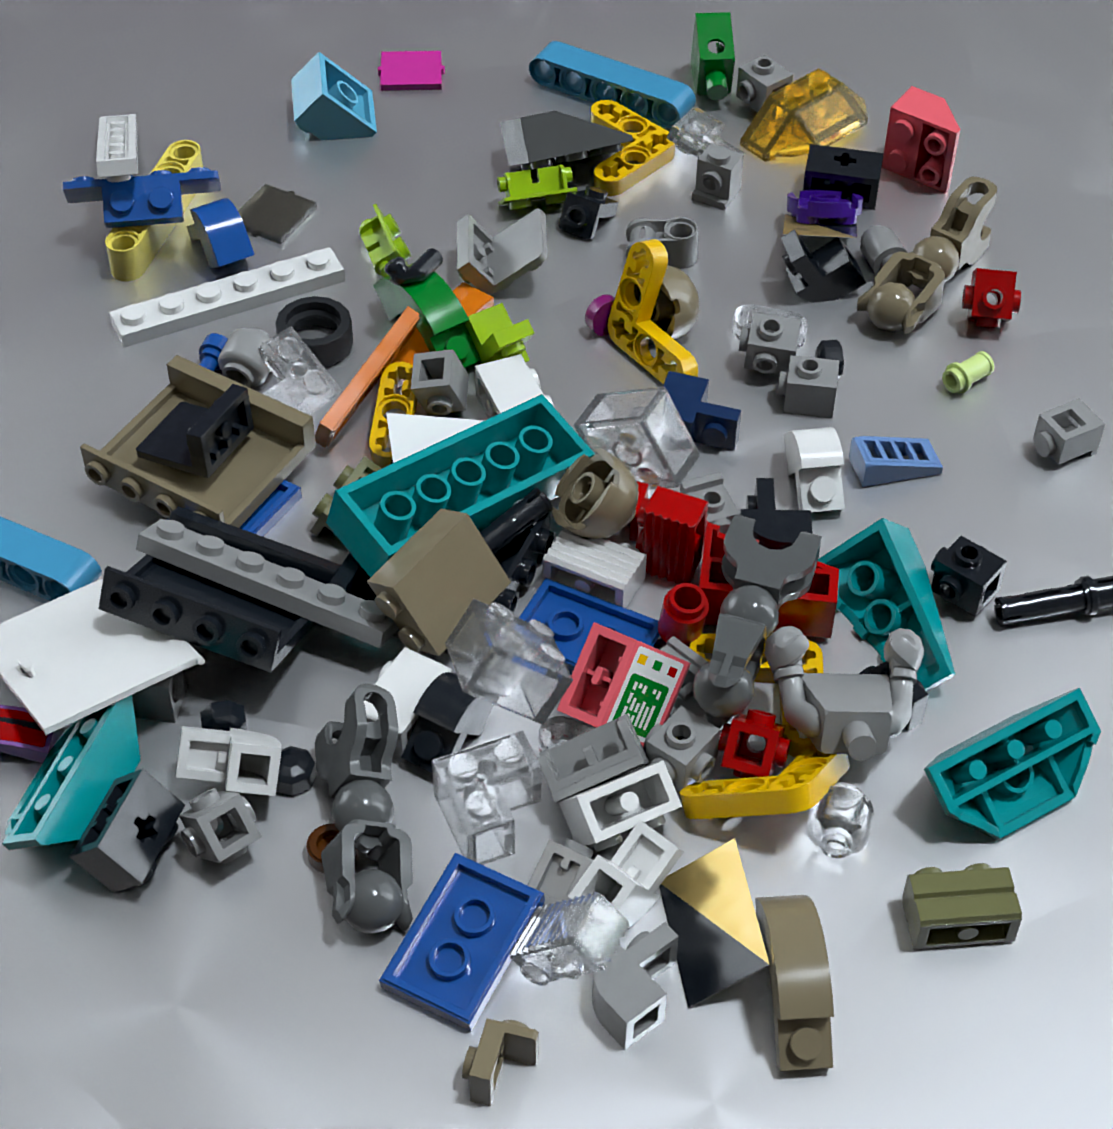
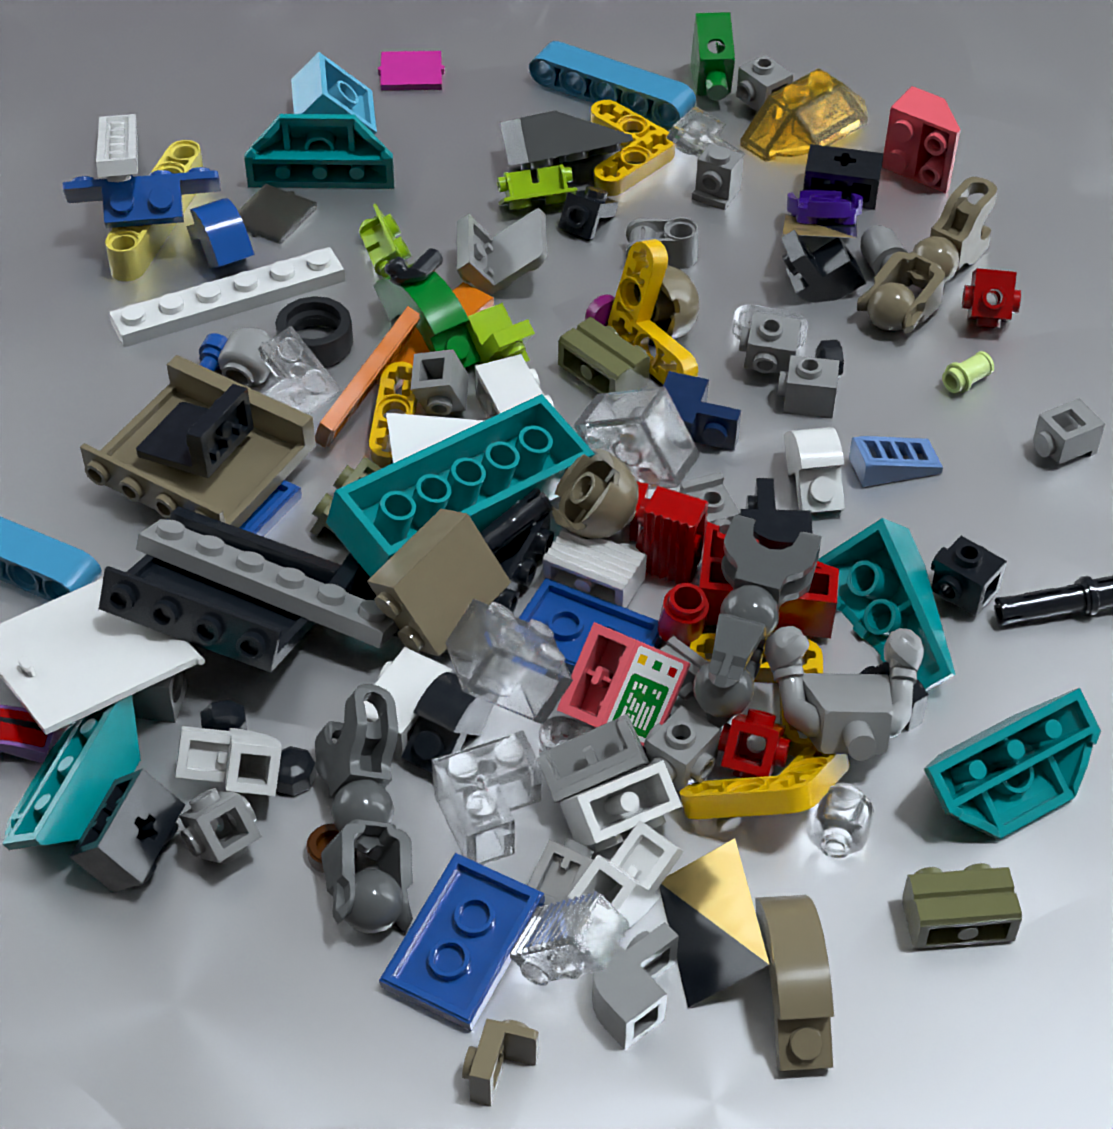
(319, 154): none -> teal wedge
(603, 358): none -> olive brick

